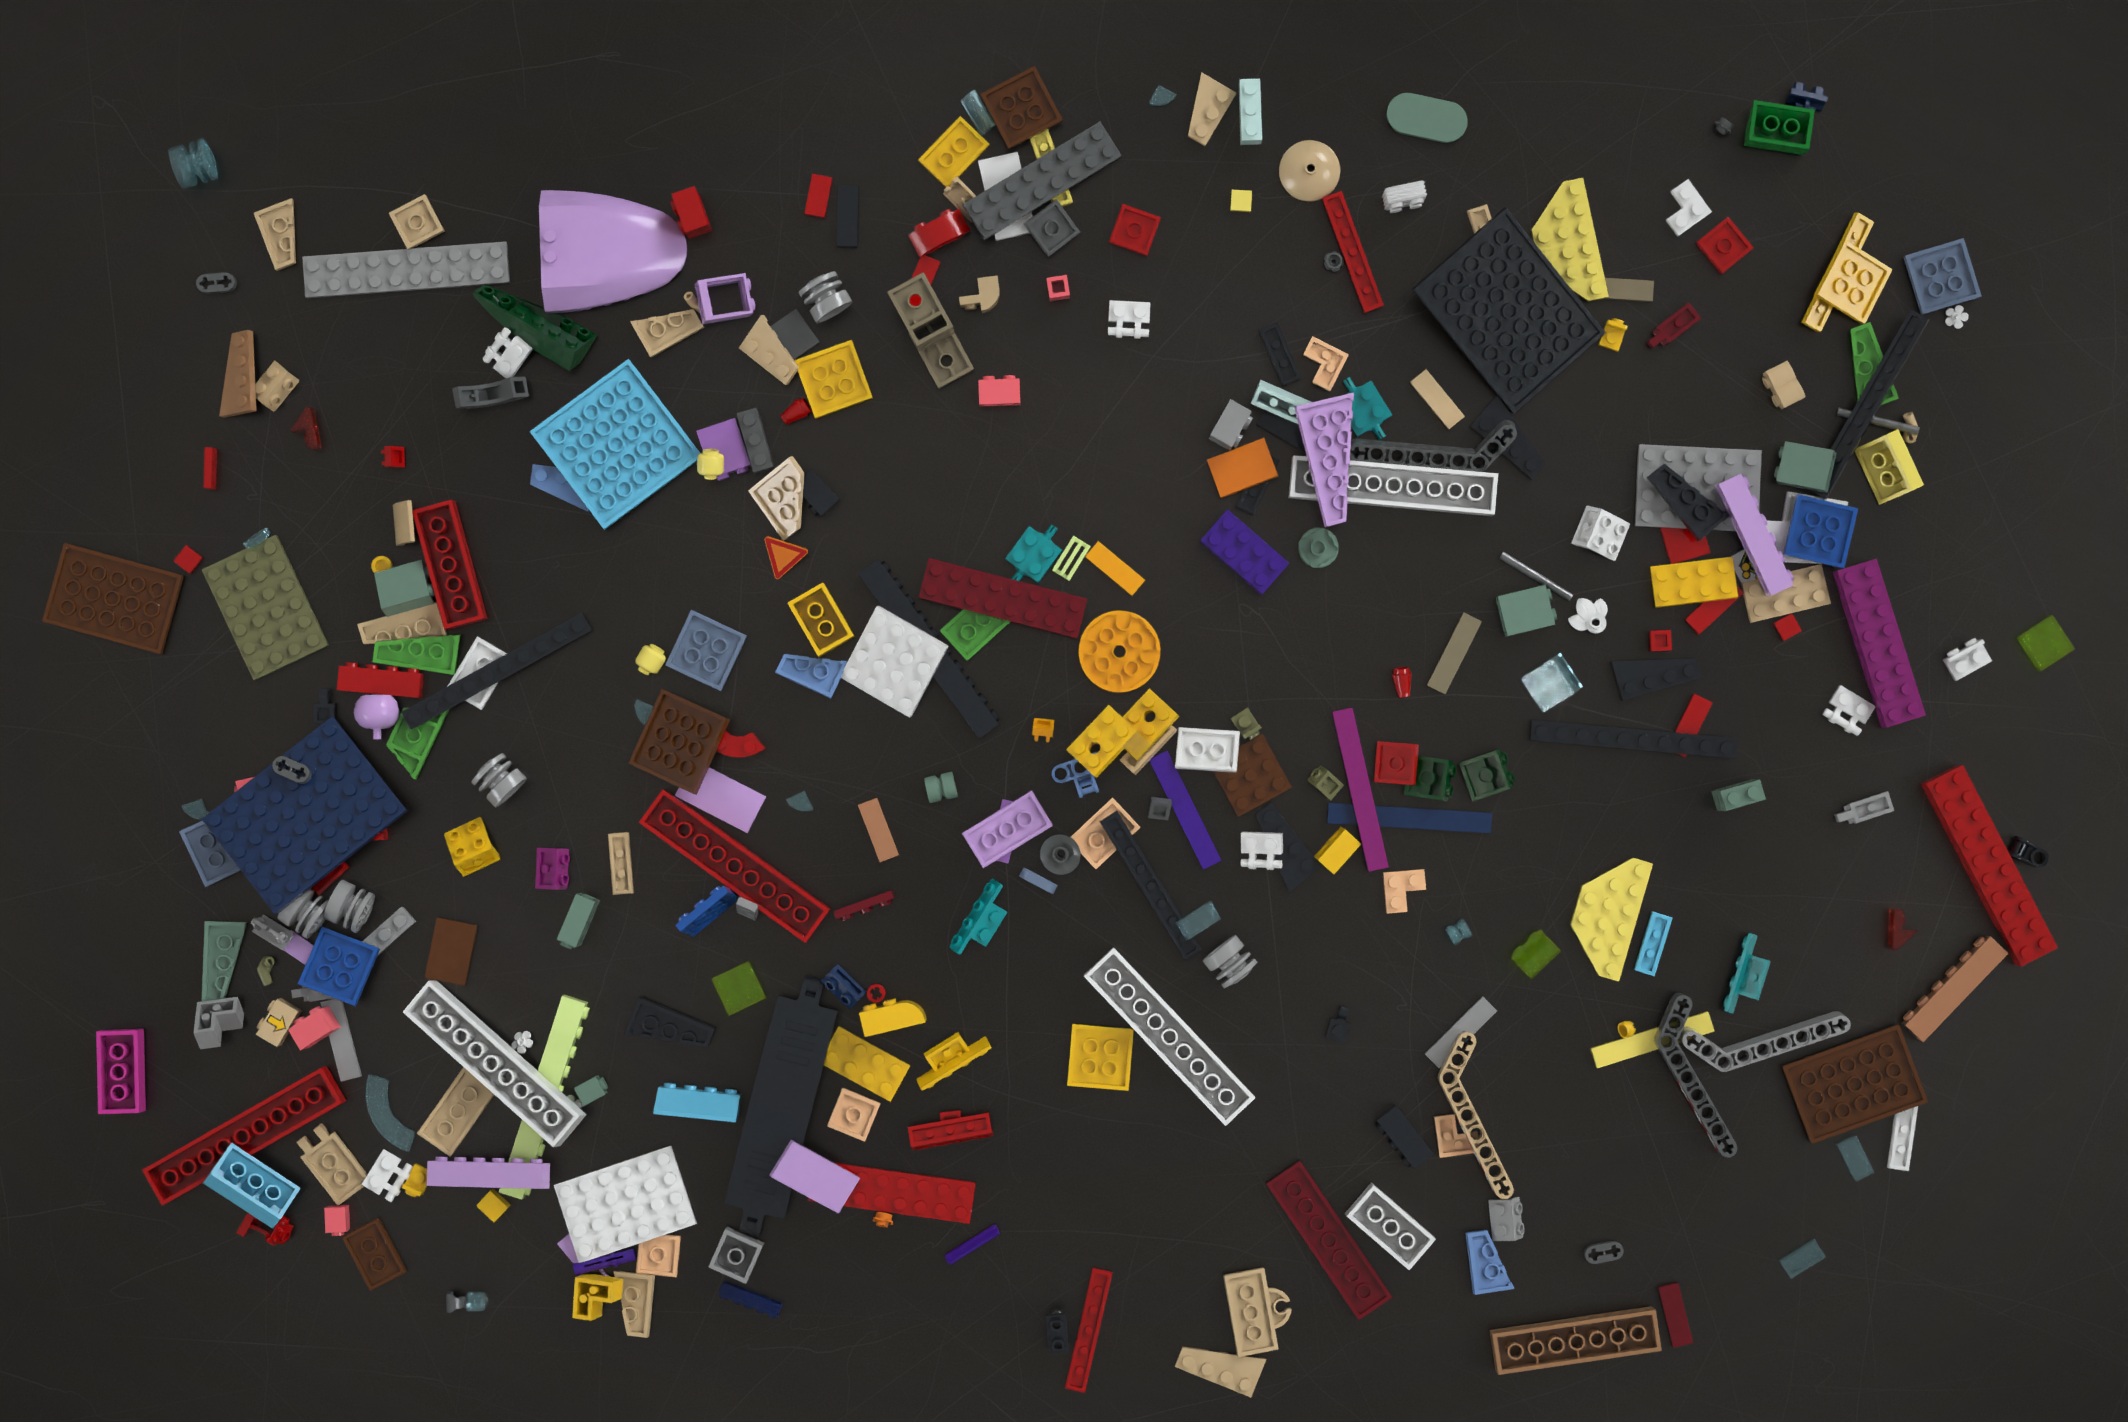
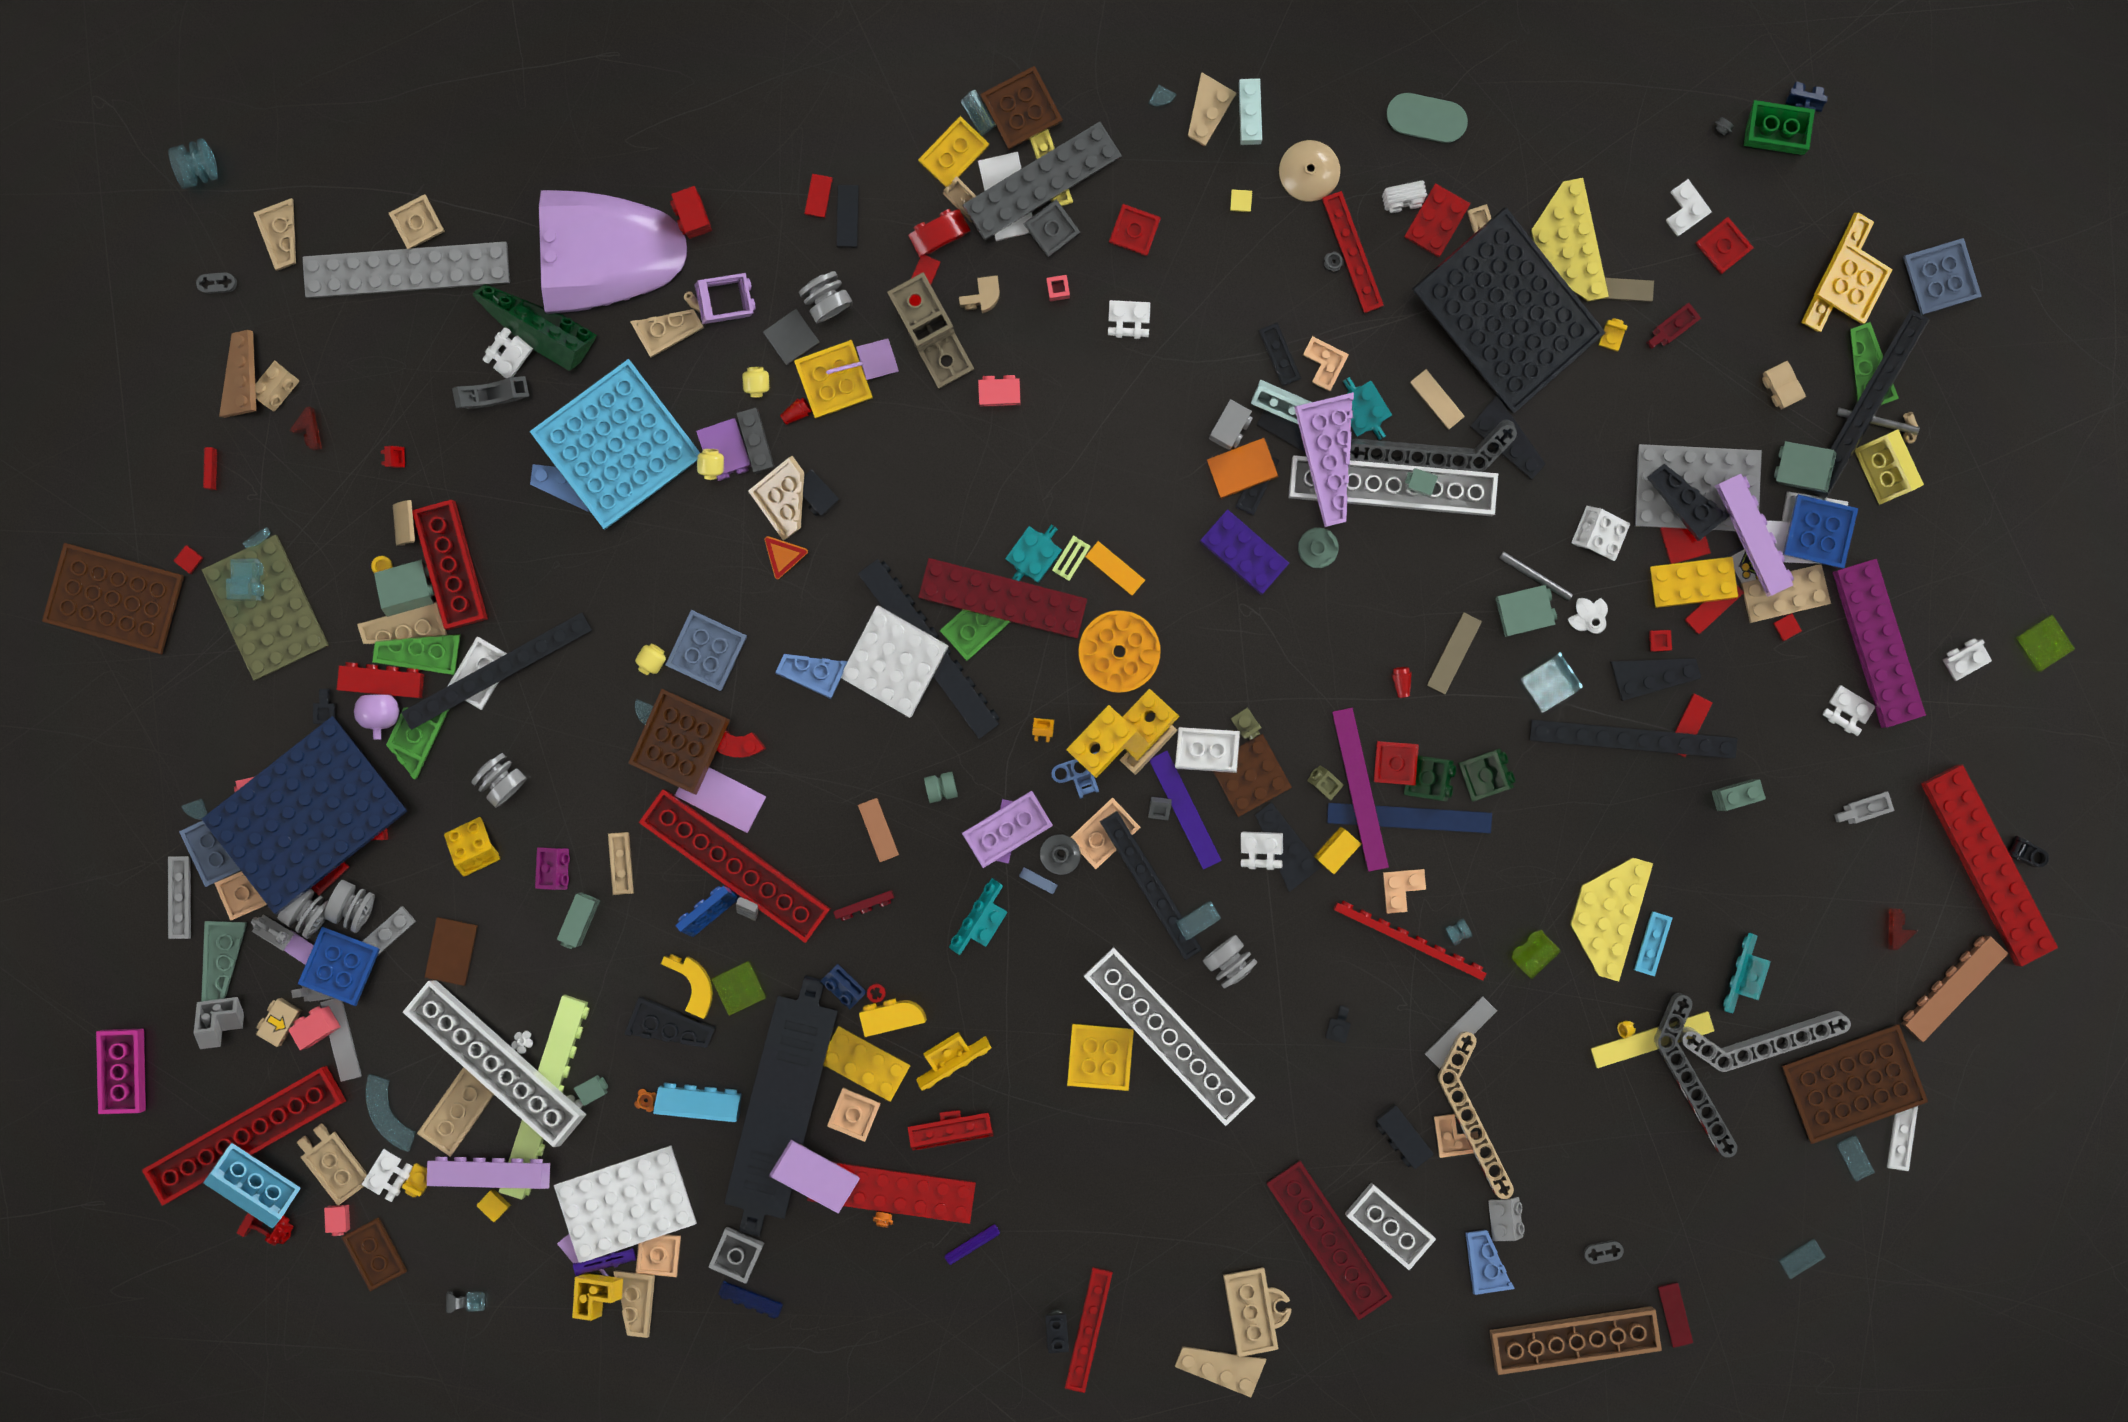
(179, 897): none -> light grey plate
(239, 895): none -> light nougat plate
(245, 580): none -> clear light blue brick
(264, 969): olive arm -> none
(293, 766): dark grey beam -> none
(640, 1103): none -> orange plate
(700, 983): none -> yellow arch
(755, 381): none -> light yellow head
(767, 351): tan wing -> none
(800, 802): clear light blue tile -> none
(821, 619): yellow brick -> none
(875, 359): none -> lavender piece
(1417, 943): none -> red plate
(1421, 482): none -> sand green brick
(1437, 220): none -> red plate
(1956, 316): white plant -> none

